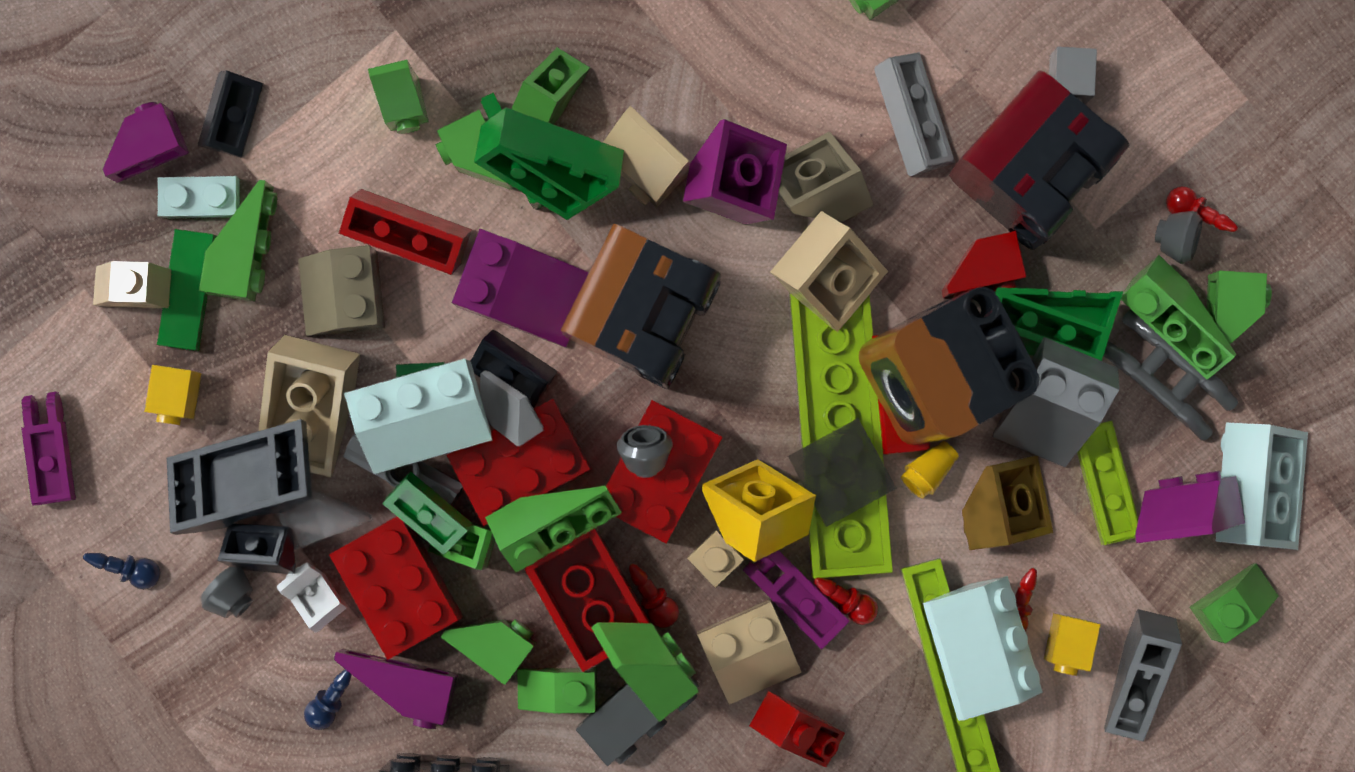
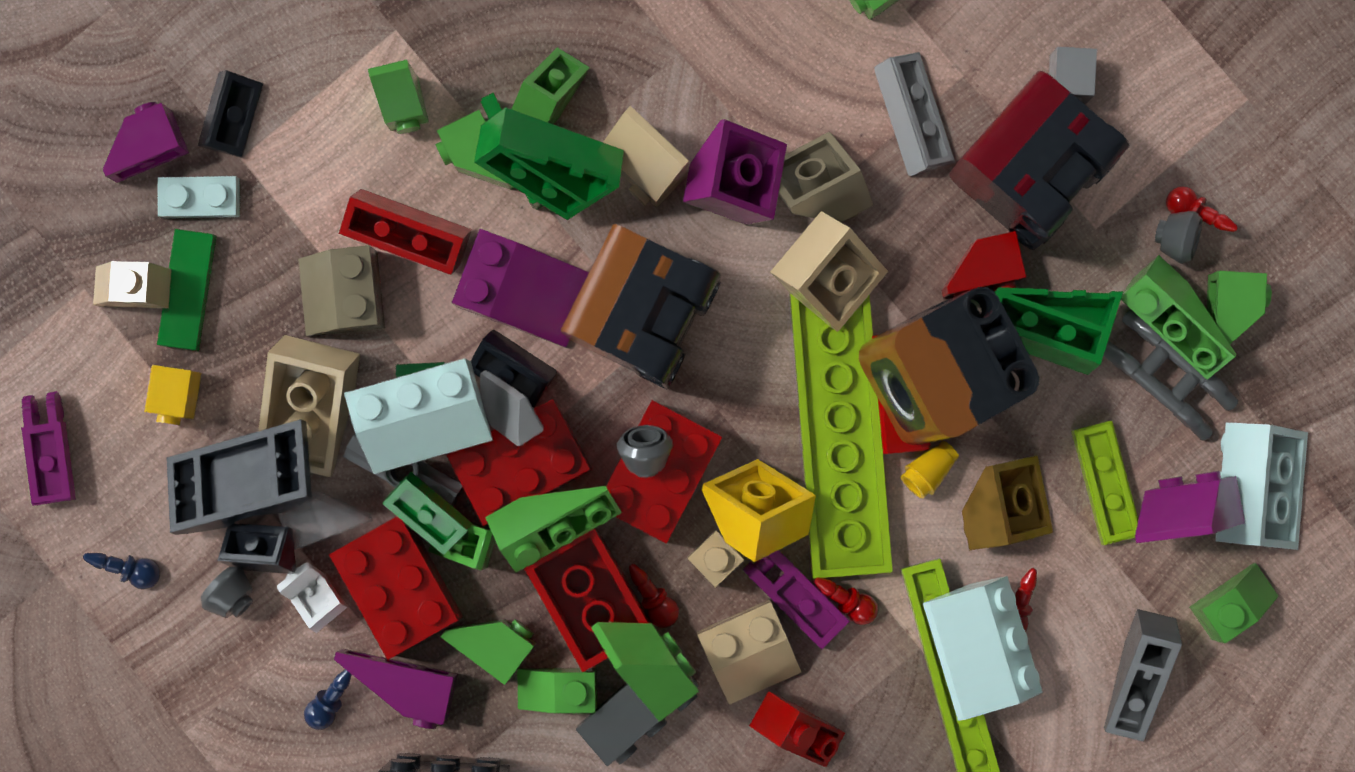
(236, 254): bright green slope -> none
(842, 472): clear smoke plate -> none
(1066, 406): dark grey slope -> none
(1071, 644): yellow brick -> none

